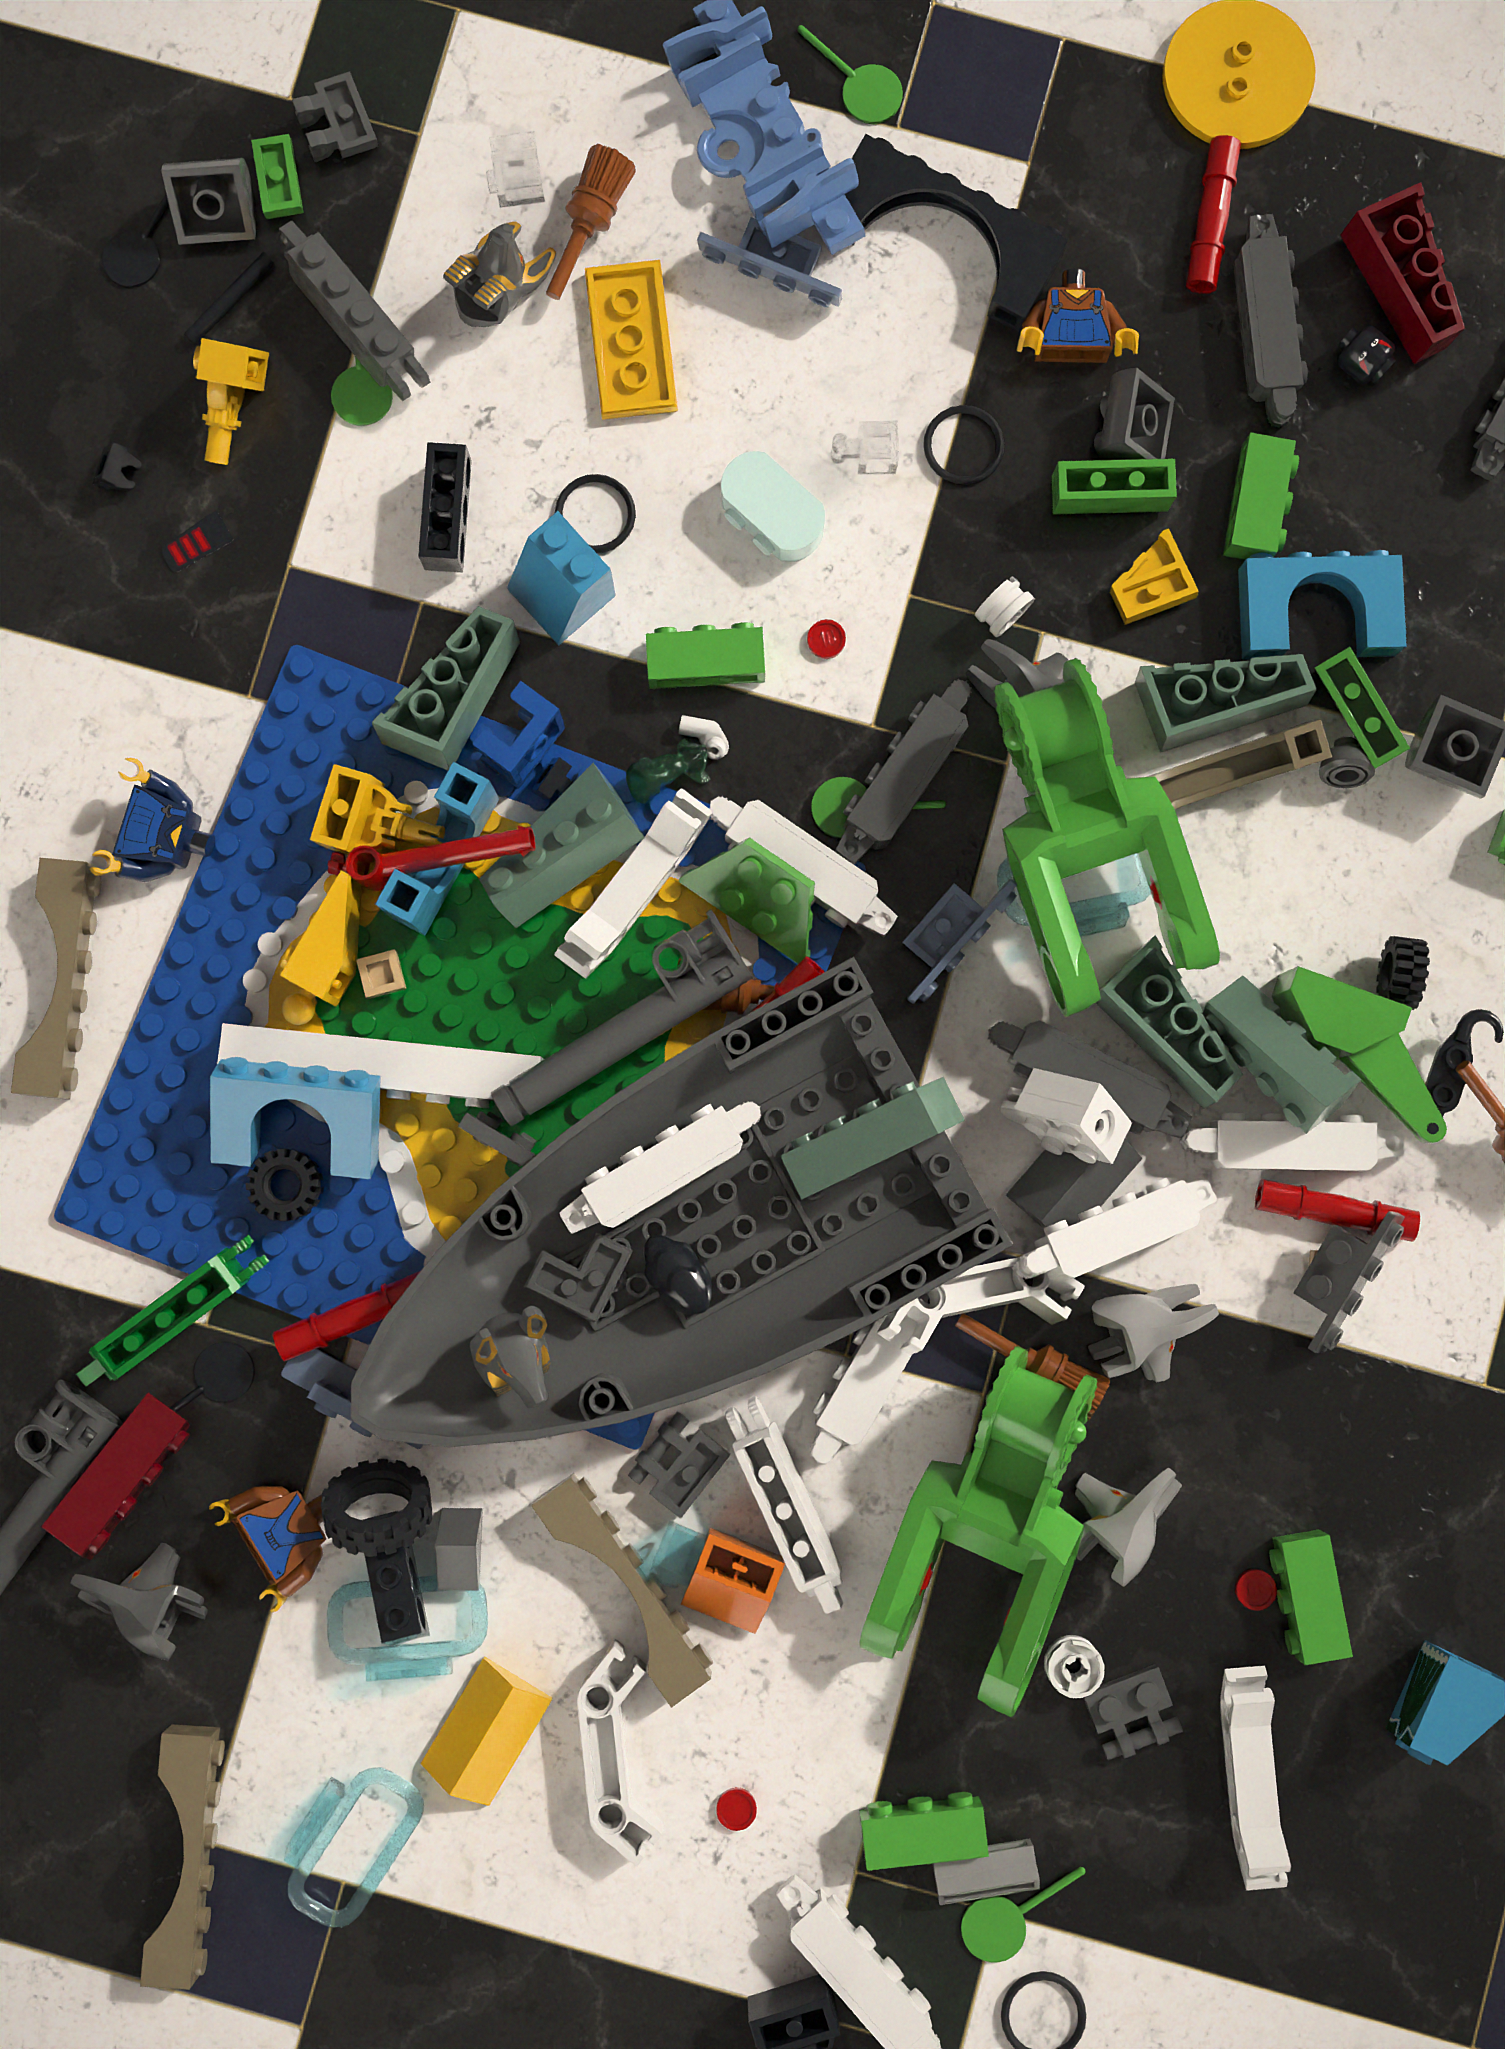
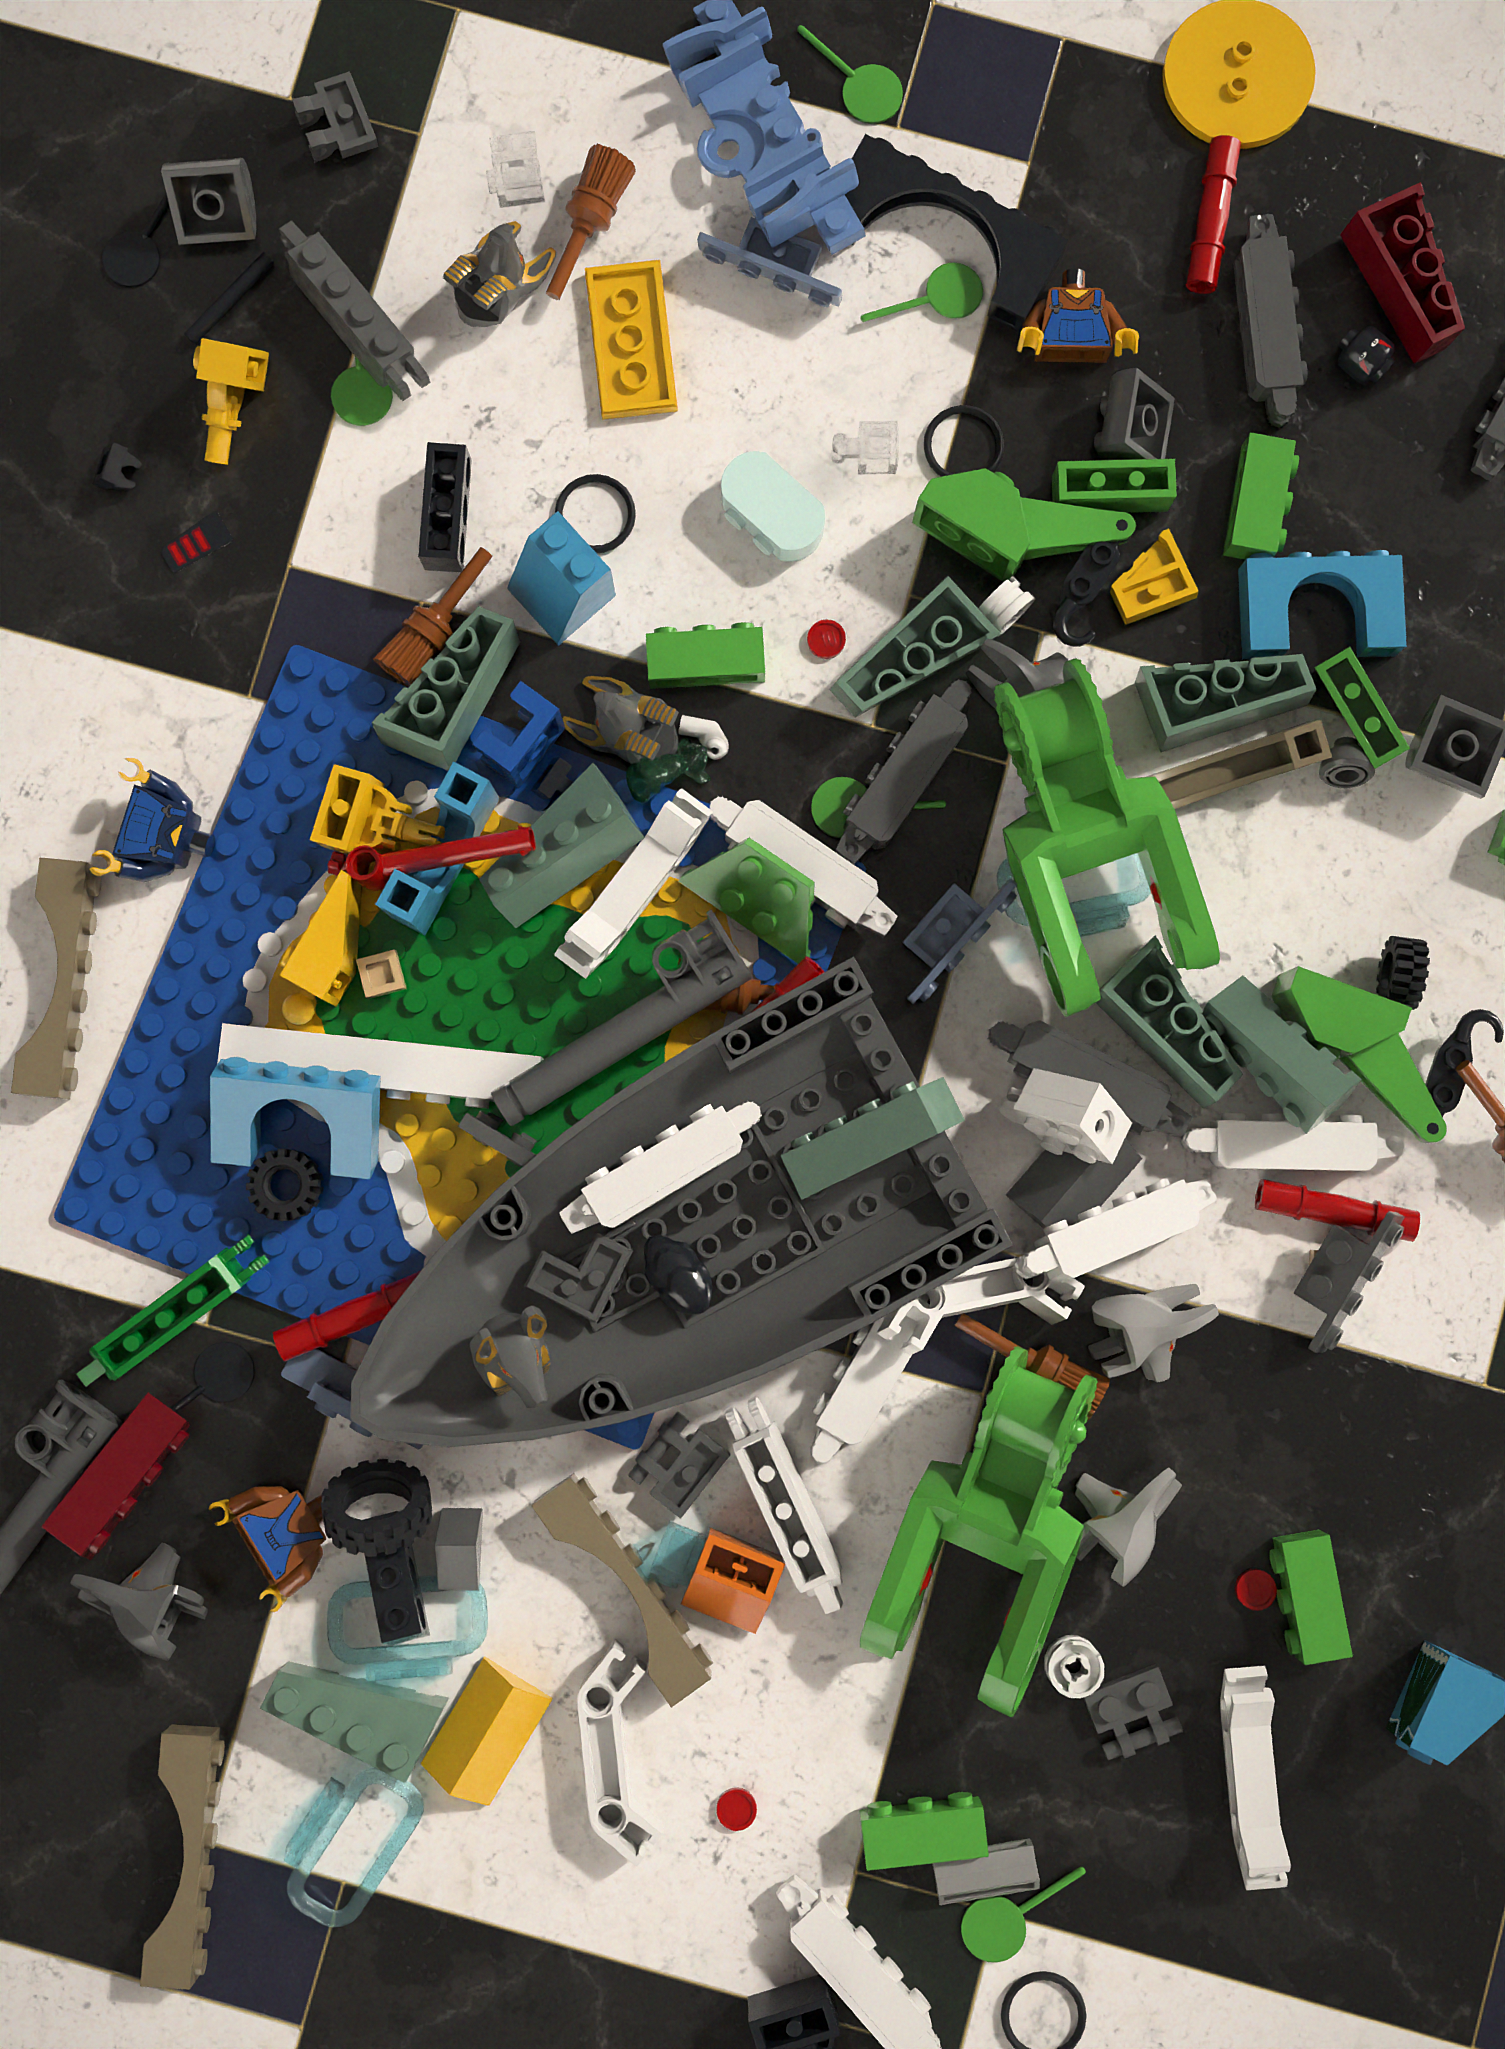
(277, 176): bright green plate -> none
(356, 1715): none -> sand green wedge
(427, 628): none -> dark orange piece
(626, 722): none -> dark grey piece
(921, 644): none -> sand green wedge
(951, 290): none -> bright green piece
(998, 529): none -> bright green slope

